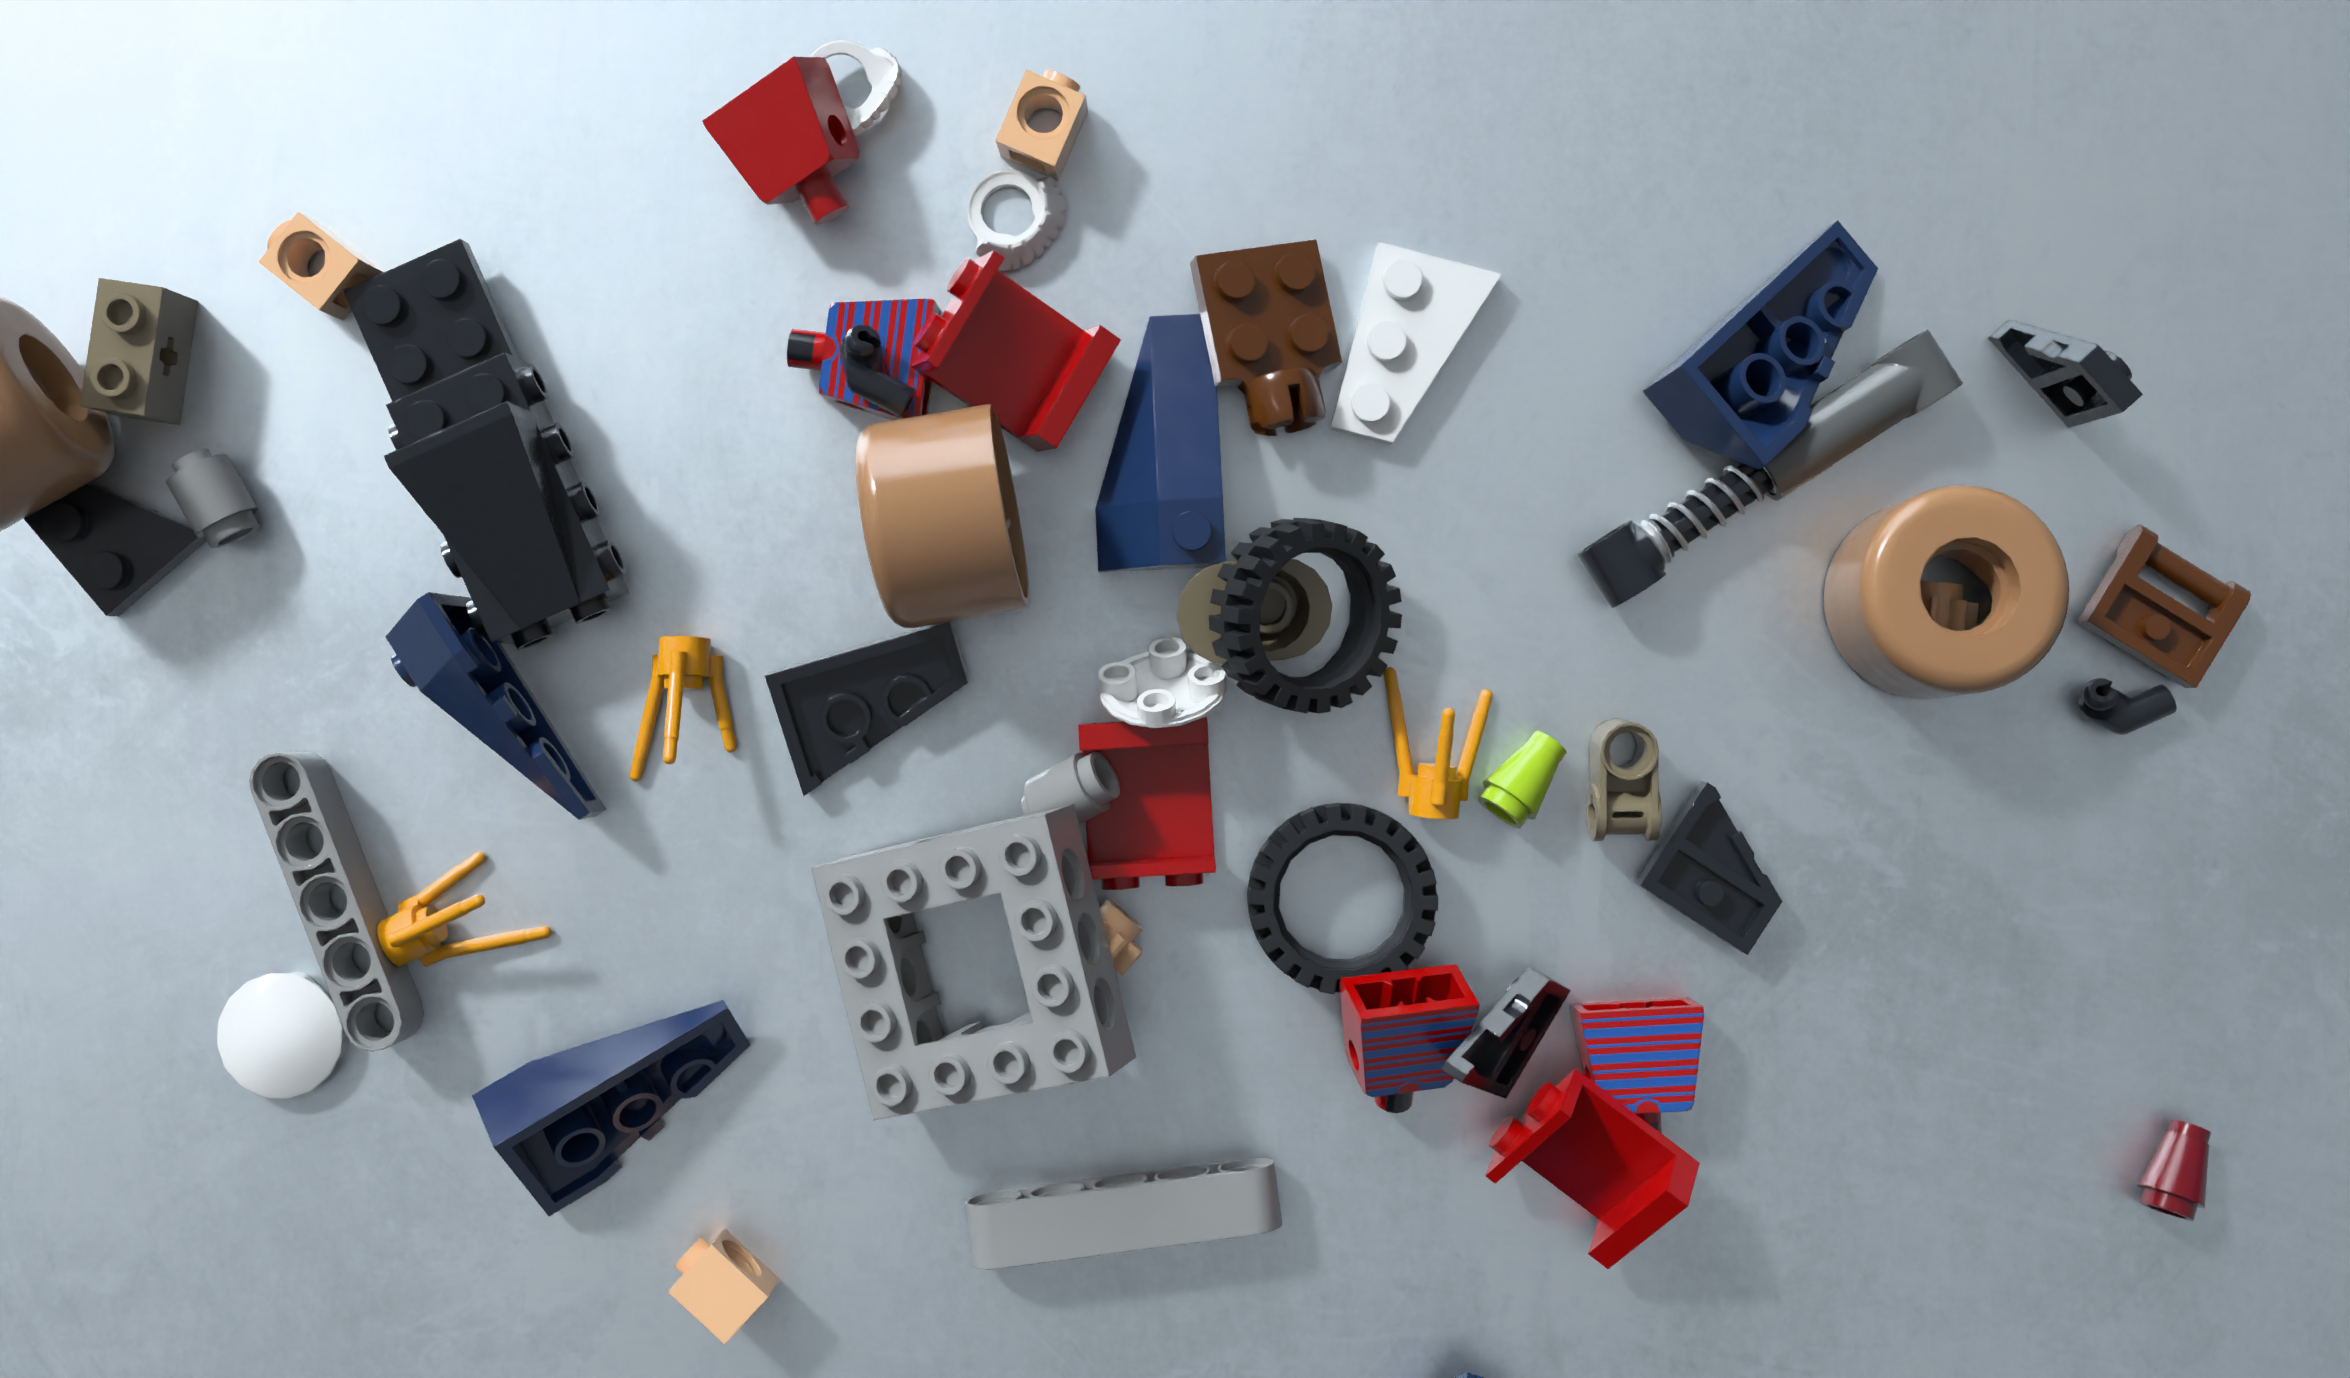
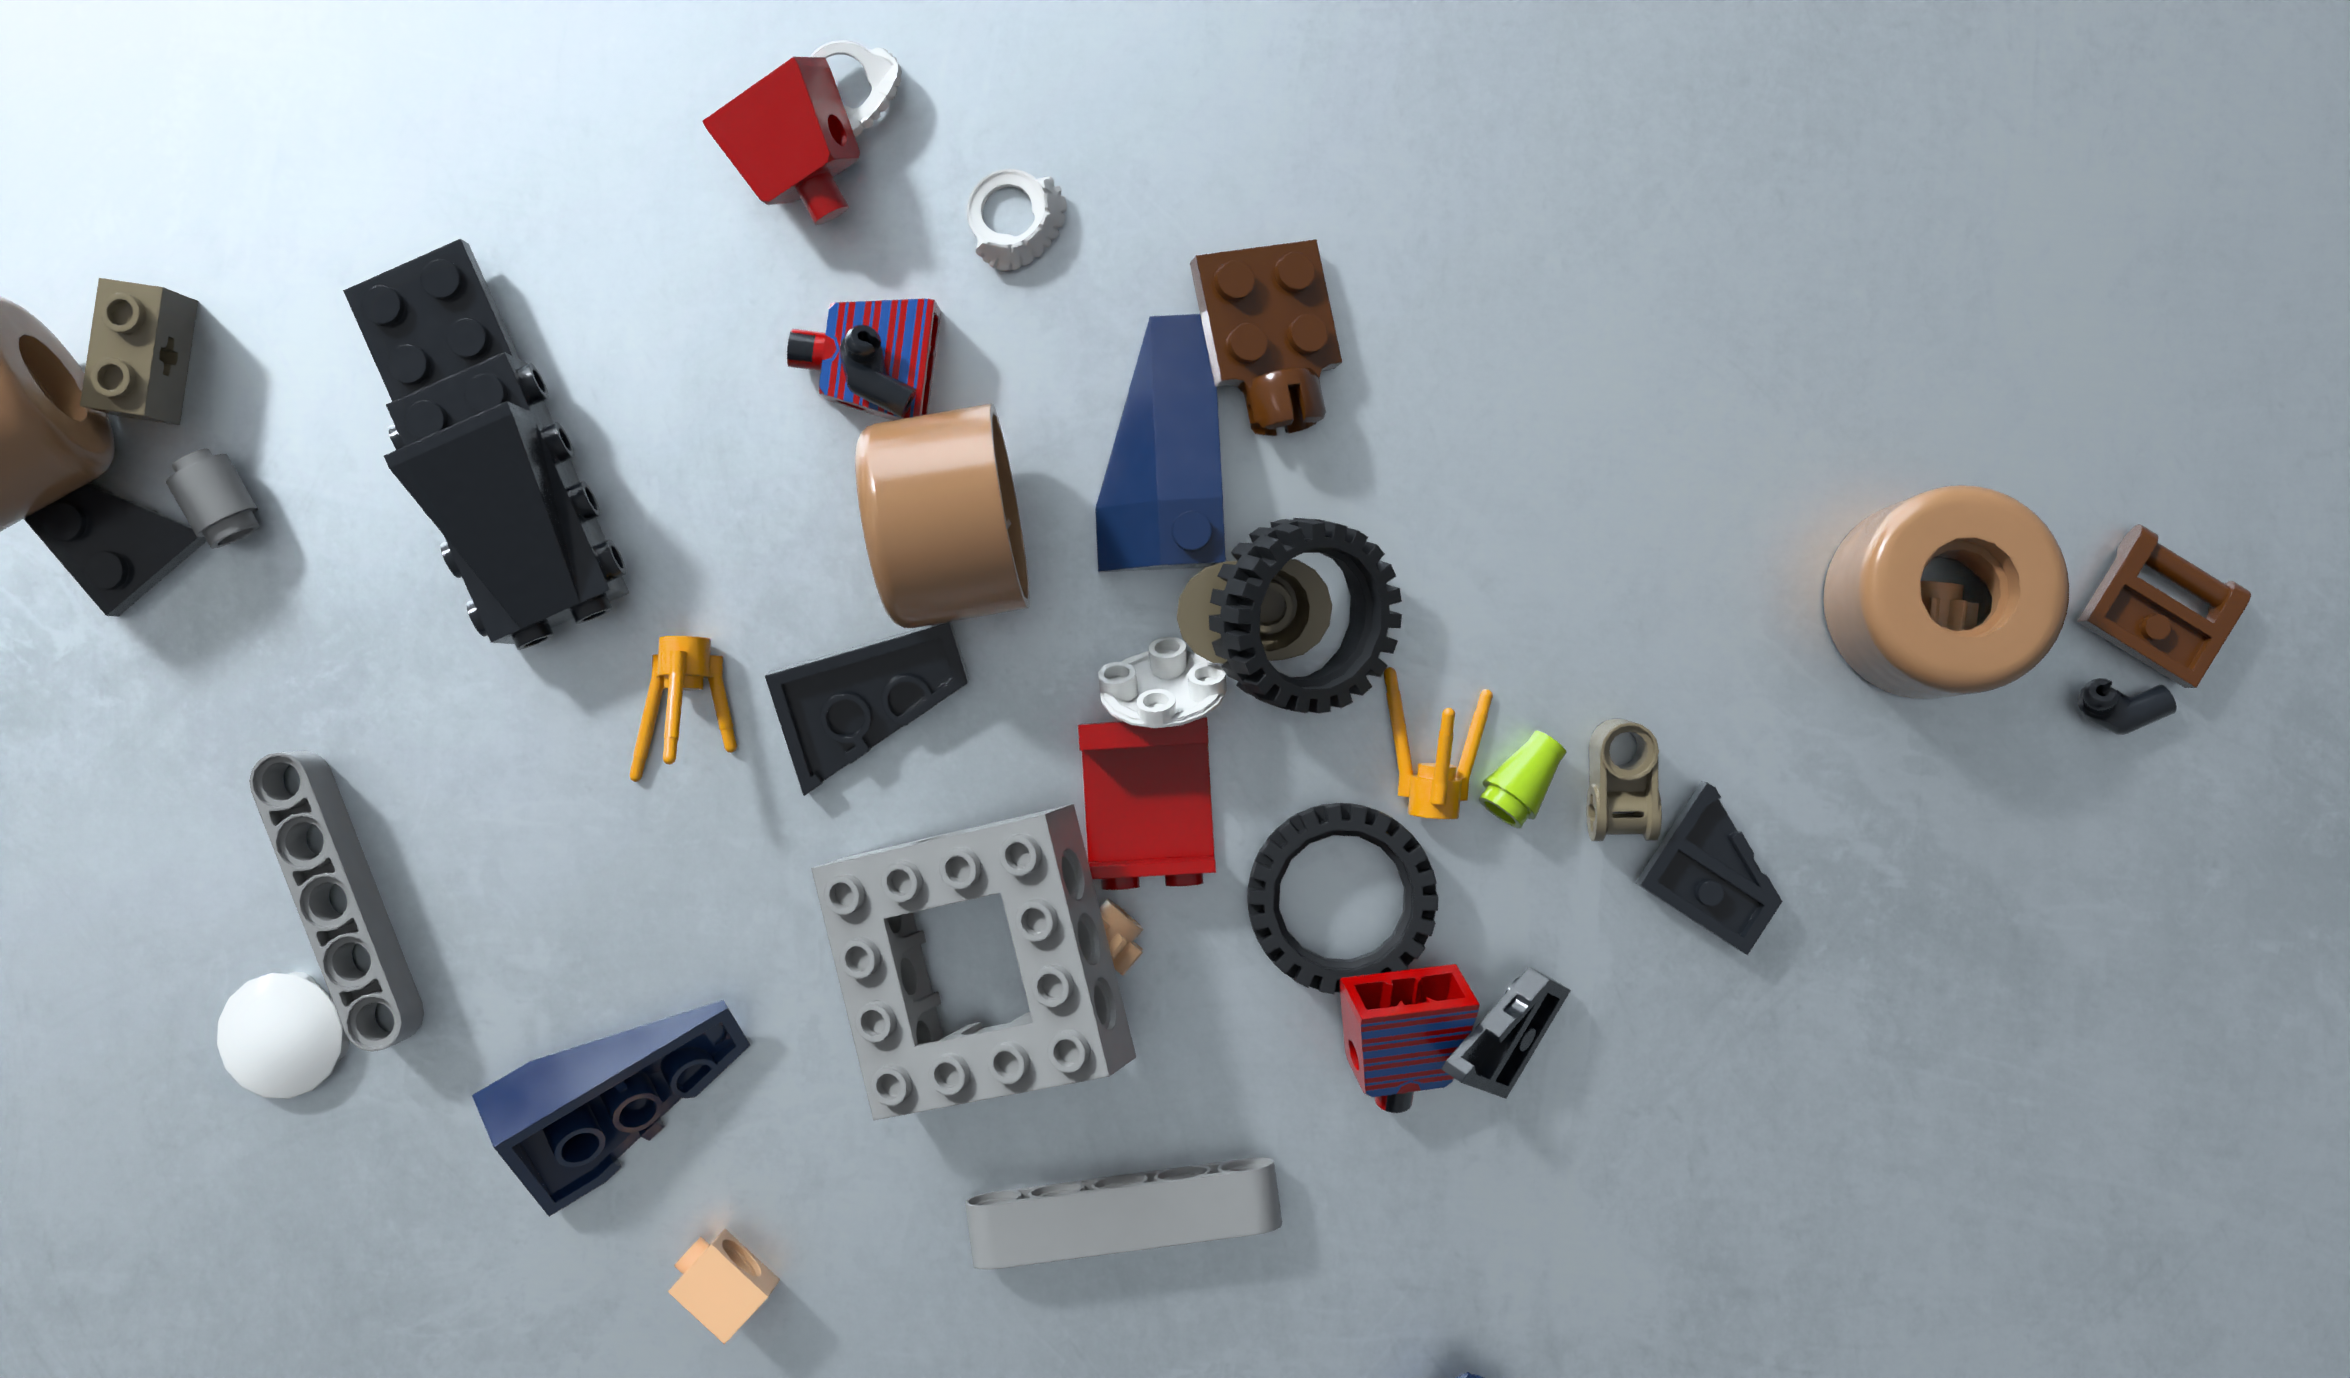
(344, 267): light nougat brick -> none
(419, 929): light orange plant -> none
(487, 696): dark blue wedge -> none
(1012, 352): red panel -> none
(1043, 151): light nougat brick -> none
(1078, 780): light grey brick -> none
(1403, 336): white wing -> none
(1600, 1160): red panel -> none
(1642, 1052): red torso -> none
(1757, 370): dark blue wedge -> none
(1840, 423): piece -> none
(2067, 372): black wing -> none
(2177, 1172): dark red cone -> none

